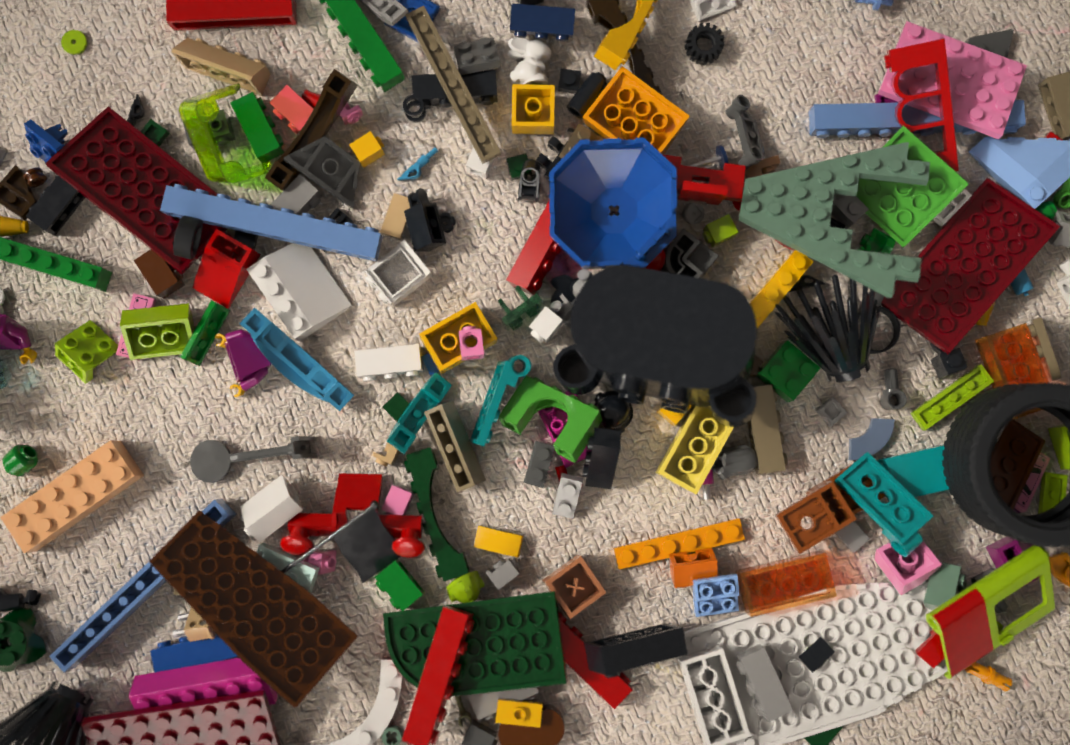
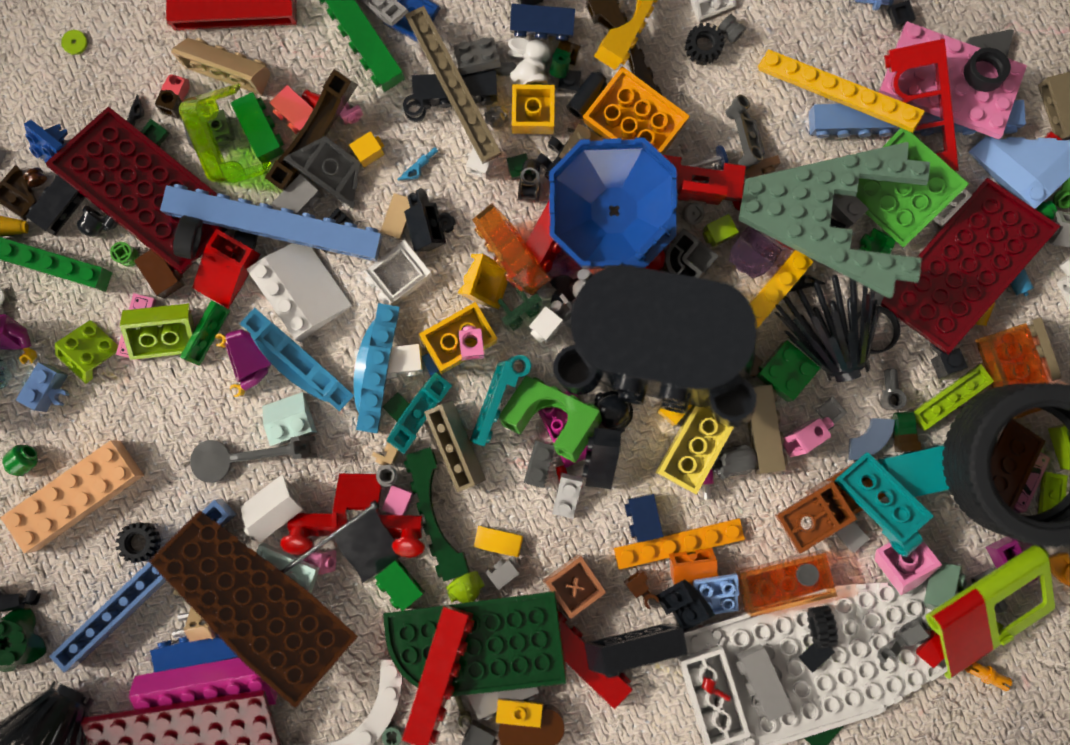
(43, 388): none -> medium blue brick
(93, 222): none -> black piece
(125, 542): none -> black tyre
(126, 257): none -> bright green wheel
(172, 95): none -> leg
(287, 419): none -> light aqua slope
(372, 367): none -> dark azure piece
(382, 473): none -> light grey cone
(484, 281): none -> yellow brick
(496, 116): none -> flat silver plant
(505, 69): none -> dark grey arm
(510, 250): none -> clear orange brick
(564, 55): none -> dark green leg
(638, 587): none -> reddish brown piece
(644, 518): none -> dark blue brick
(686, 604): none -> black slope
(709, 686): none -> red hand
(732, 28): none -> dark grey wheel
(754, 253): none -> clear purple brick
(807, 436): none -> bright pink torso
(807, 574): none -> dark grey piece
(822, 626): none -> black tyre
(841, 91): none -> yellow plate
(900, 13): none -> black plate
(905, 432): none -> leg
(908, 634): none -> dark grey piece
(994, 57): none -> black tyre

